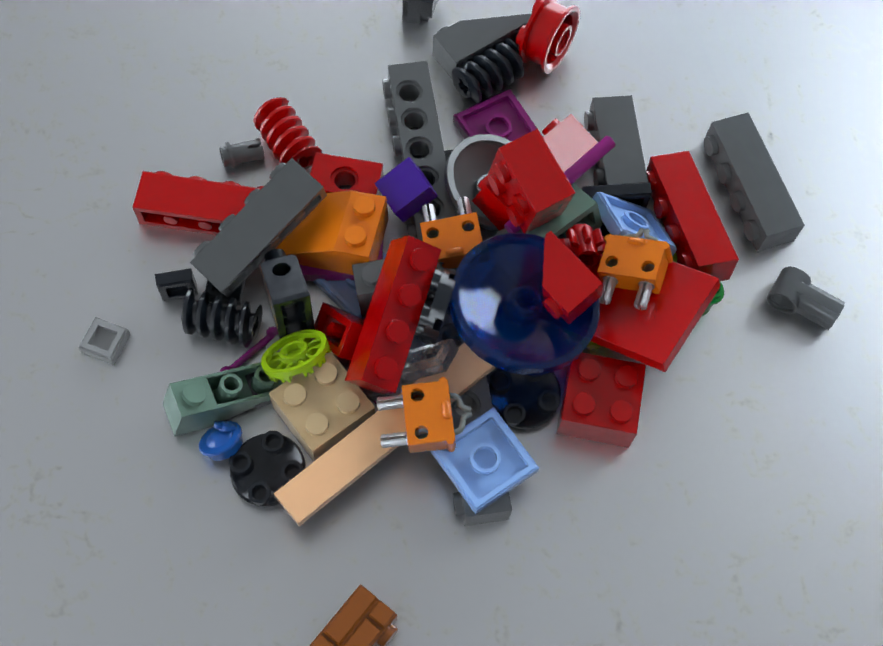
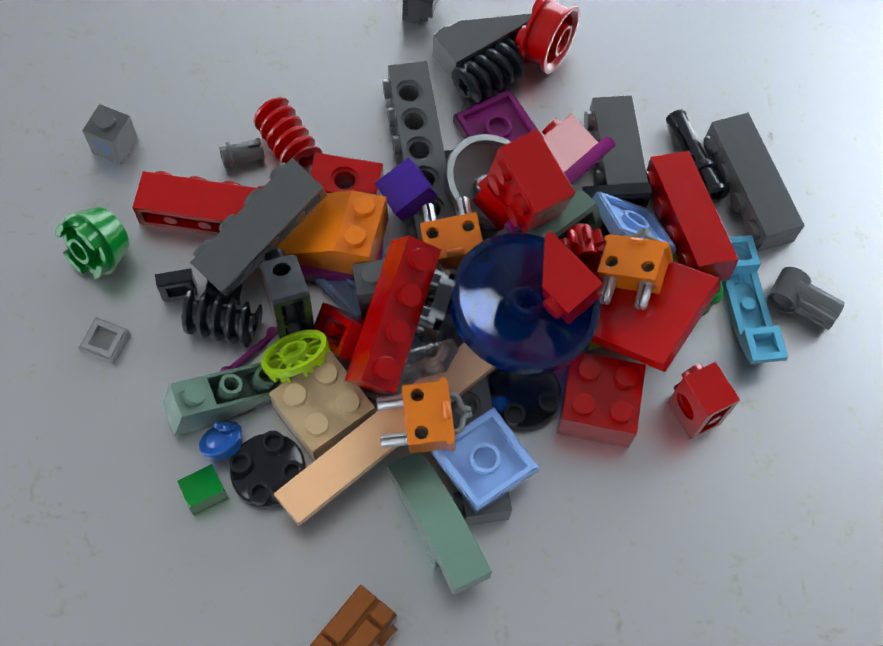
(93, 241): none -> green cone
(110, 134): none -> dark grey brick
(202, 489): none -> green slope
(439, 523): none -> sand green slope
(688, 141): none -> black pin
(702, 399): none -> red brick
(749, 309): none -> medium azure slope

